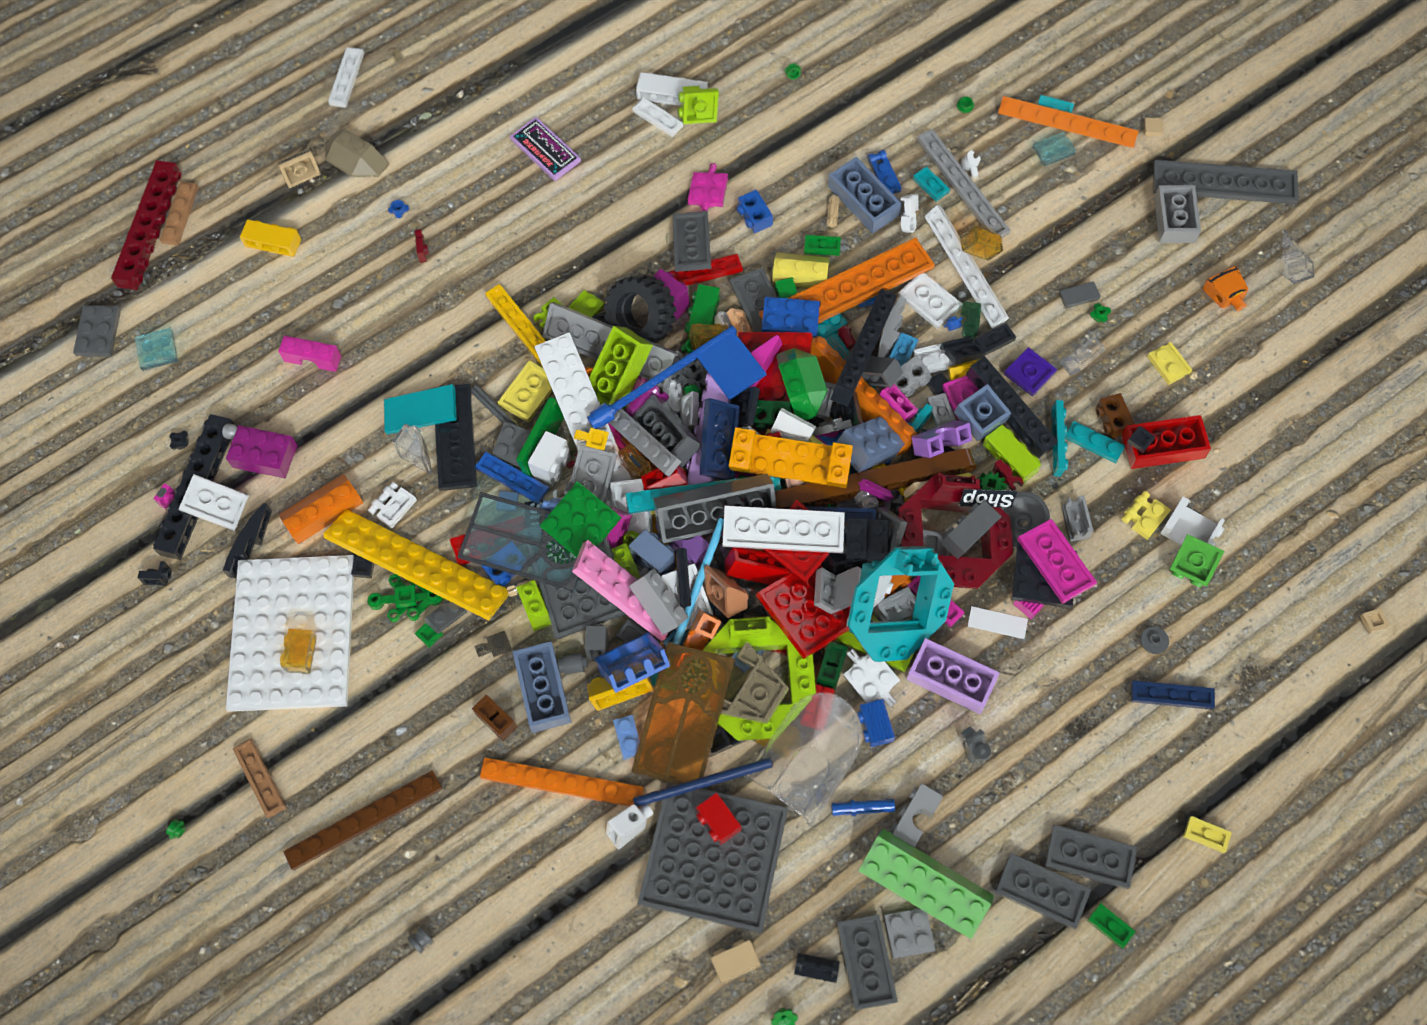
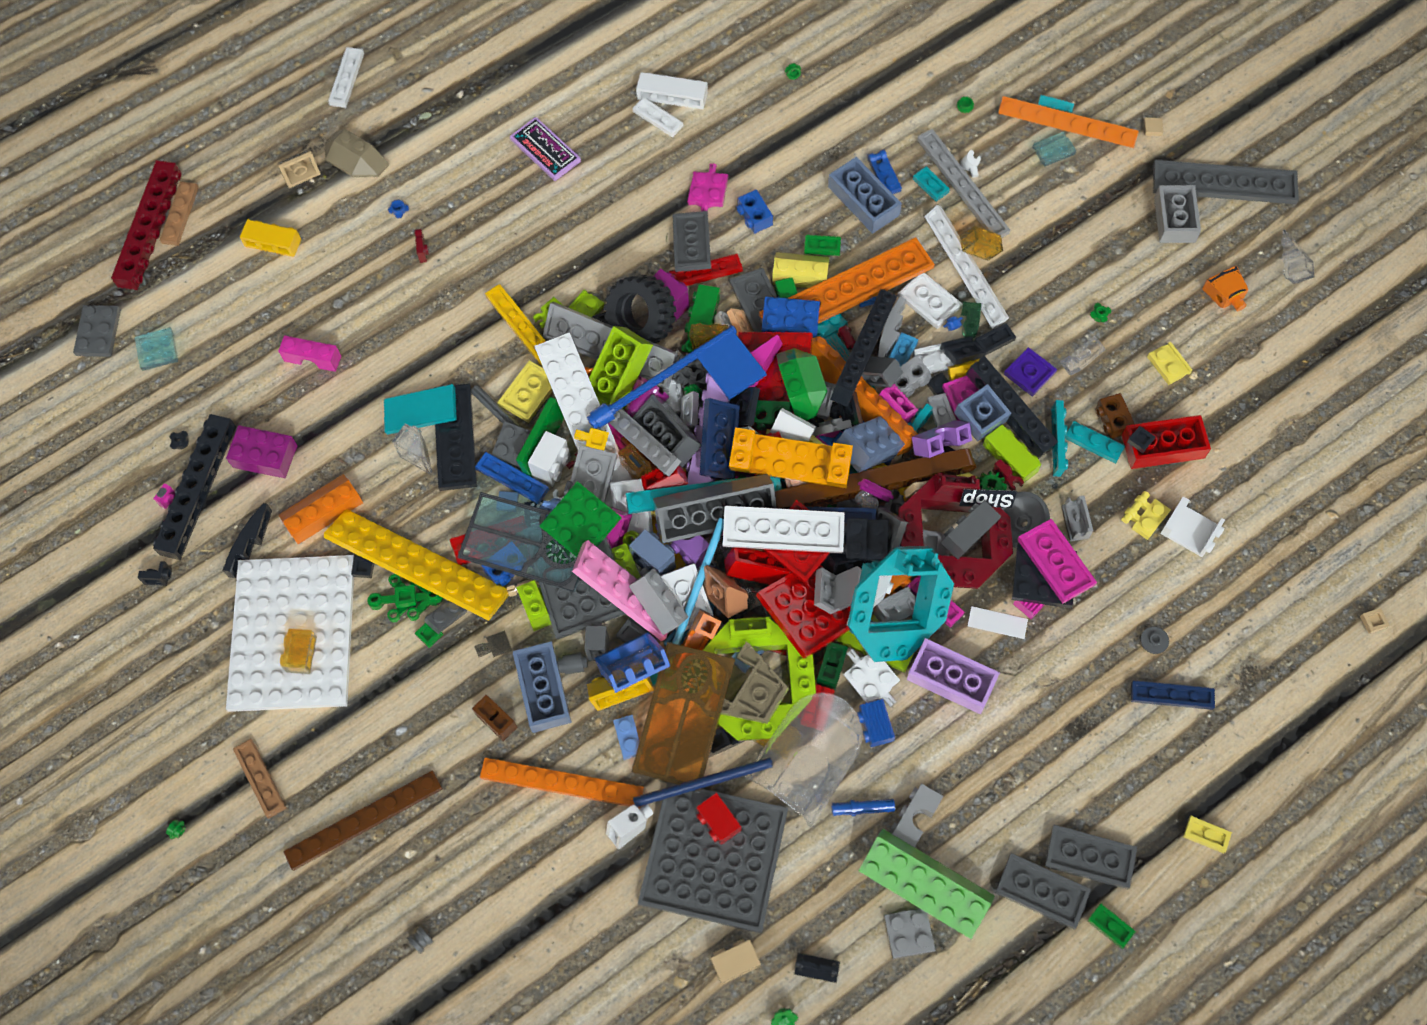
(213, 502): white tile -> none
(229, 431): light grey hinge -> none
(395, 508): white plate -> none
(683, 577): black axle -> none
(698, 105): lime plate -> none
(833, 211): tan axle -> none
(867, 962): dark grey plate -> none
(908, 220): white piece -> none
(976, 744): dark grey hips -> none
(1079, 295): dark grey tile -> none
(1196, 561): bright green plate -> none

